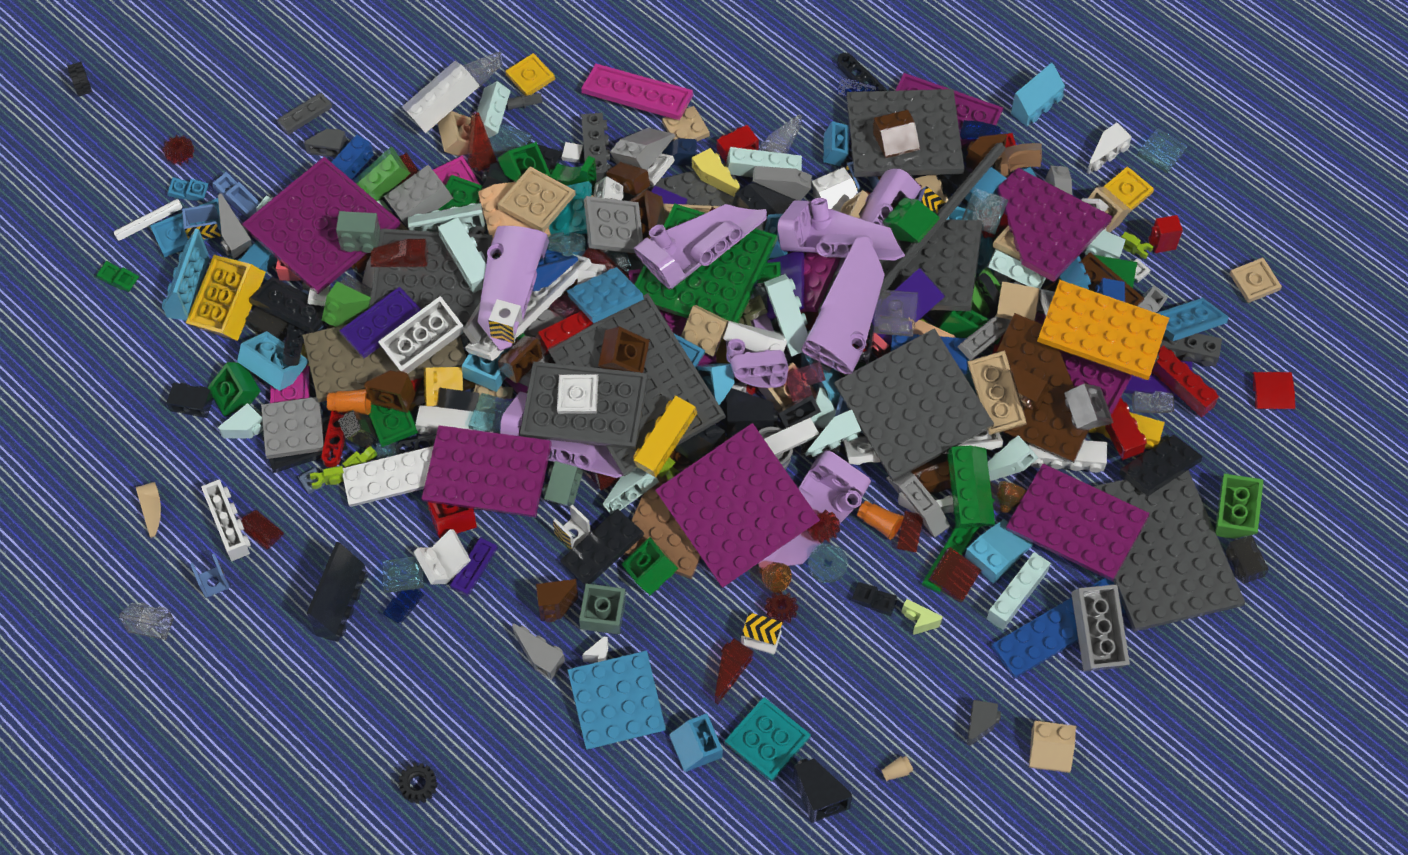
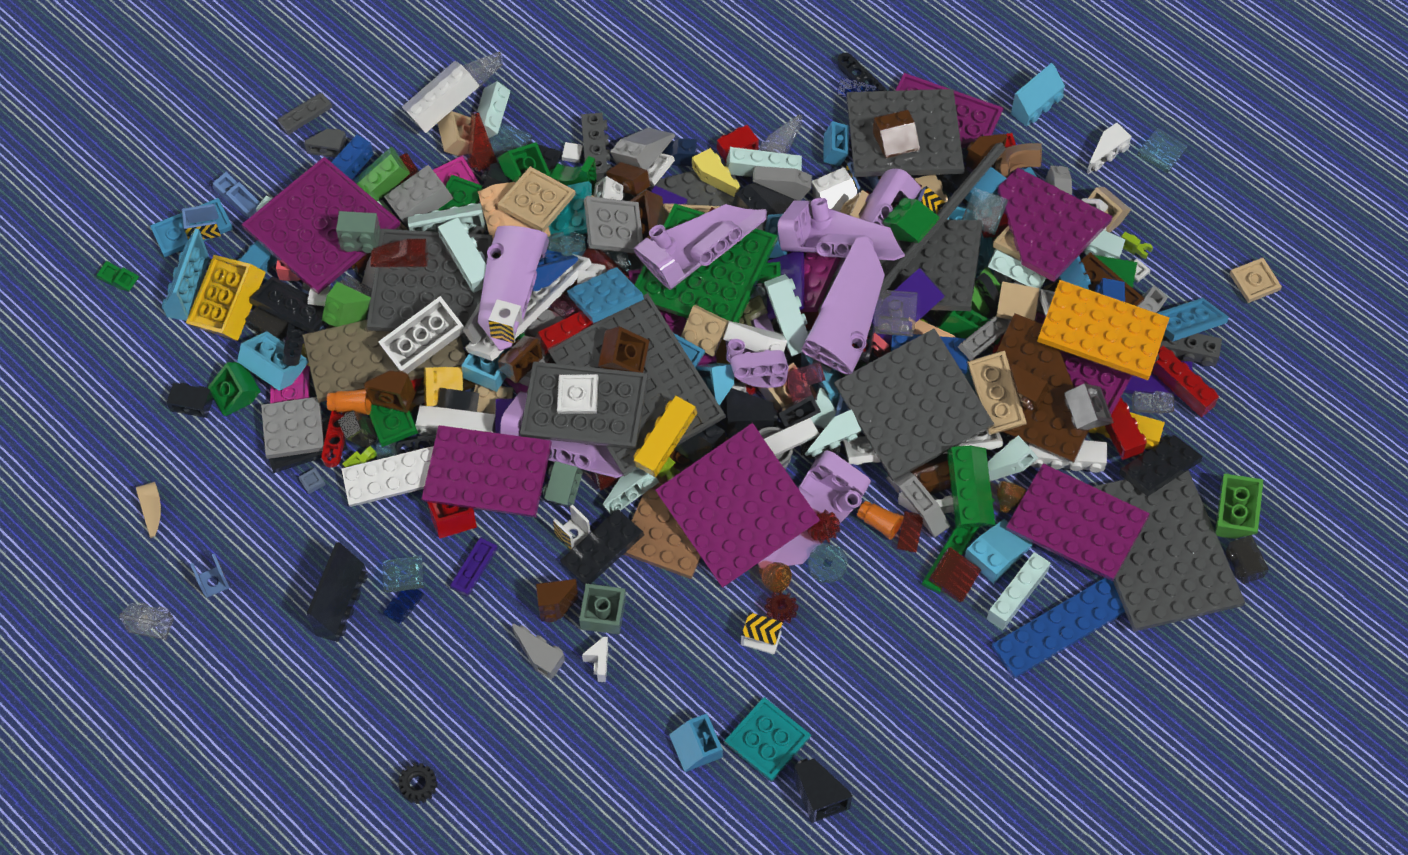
(79, 78): black tyre -> none
(148, 219): white axle -> none
(178, 149): clear red gear -> none
(188, 190): dark azure slope -> none
(226, 522): white brick -> none
(233, 234): light grey slope -> none
(242, 424): light aqua slope -> none
(261, 529): clear red slope -> none
(328, 476): lime plate -> none
(379, 321): dark purple tile -> none
(444, 559): white bracket -> none
(488, 413): clear light blue plate -> none
(523, 101): dark grey axle -> none
(530, 75): yellow plate -> none
(616, 700): dark azure plate -> none
(637, 91): dark pink plate -> none
(649, 566): green slope -> none
(688, 127): tan plate -> none
(733, 662): clear red slope -> none
(873, 599): black slope -> none
(898, 768): tan cone -> none
(925, 618): yellowish green slope -> none
(975, 129): clear blue slope -> none
(982, 720): dark grey slope -> none
(1052, 746): tan slope -> none
(1100, 628): light grey brick -> none
(1129, 188): yellow plate -> none
(1165, 234): red brick -> none
(1274, 390): red slope -> none

